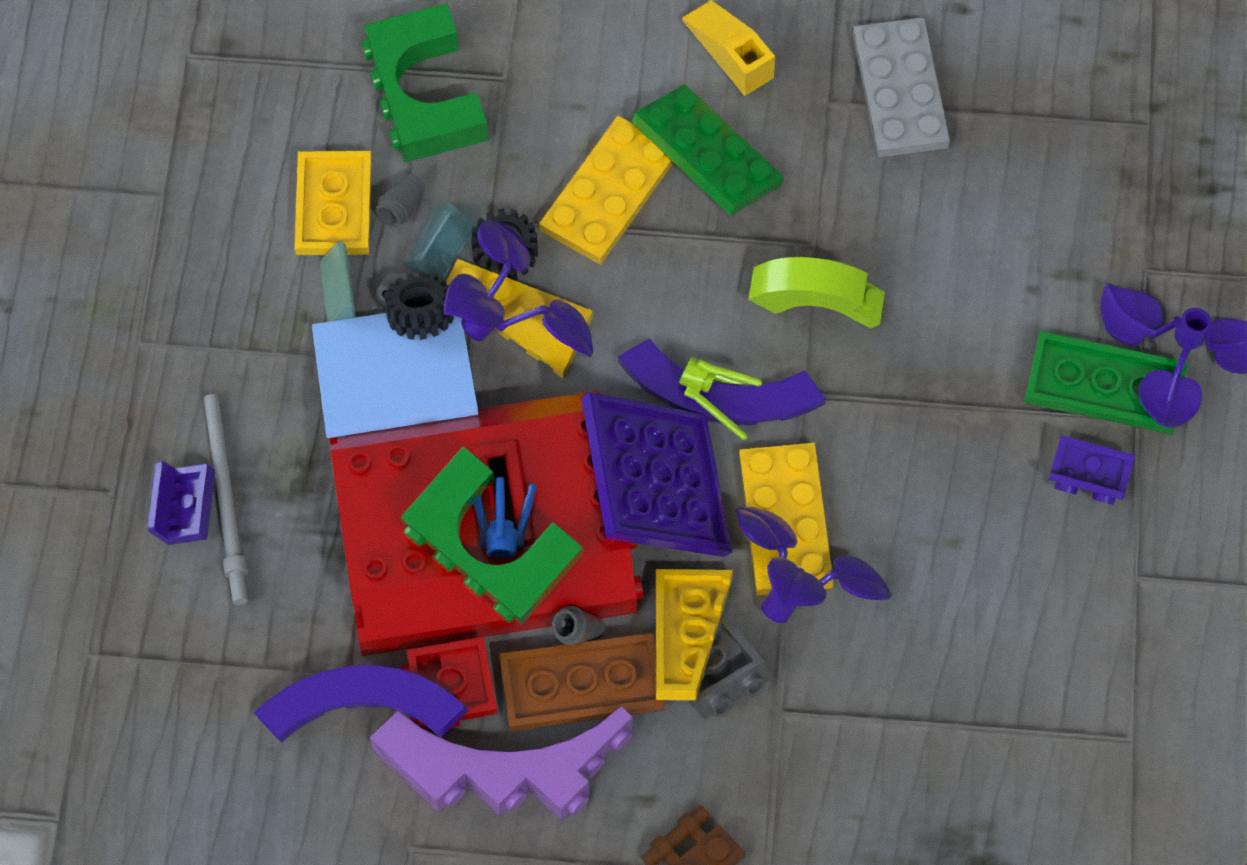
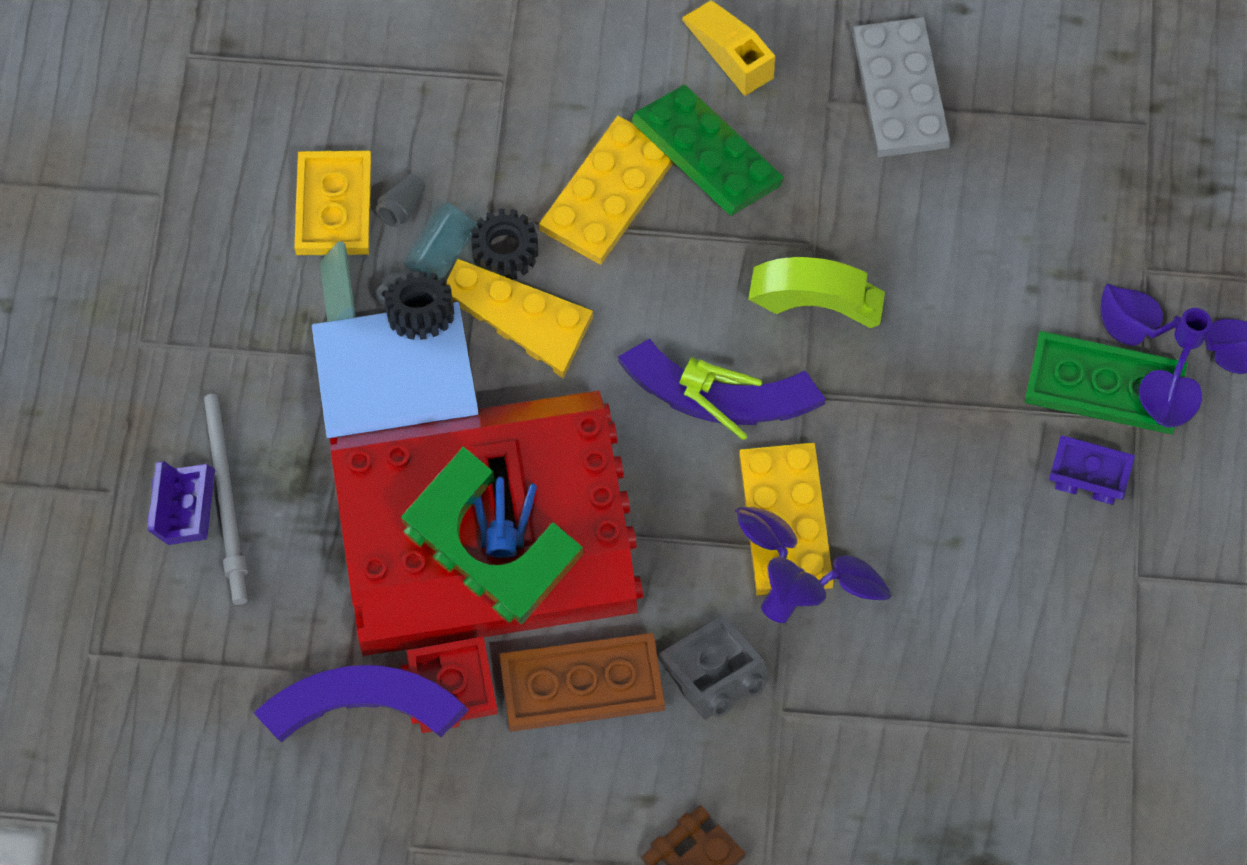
(419, 126): green arch -> none
(482, 313): dark purple plant -> none
(500, 779): medium lavender arch -> none
(576, 626): dark grey cone -> none
(656, 475): dark purple tile -> none
(686, 625): yellow wing -> none

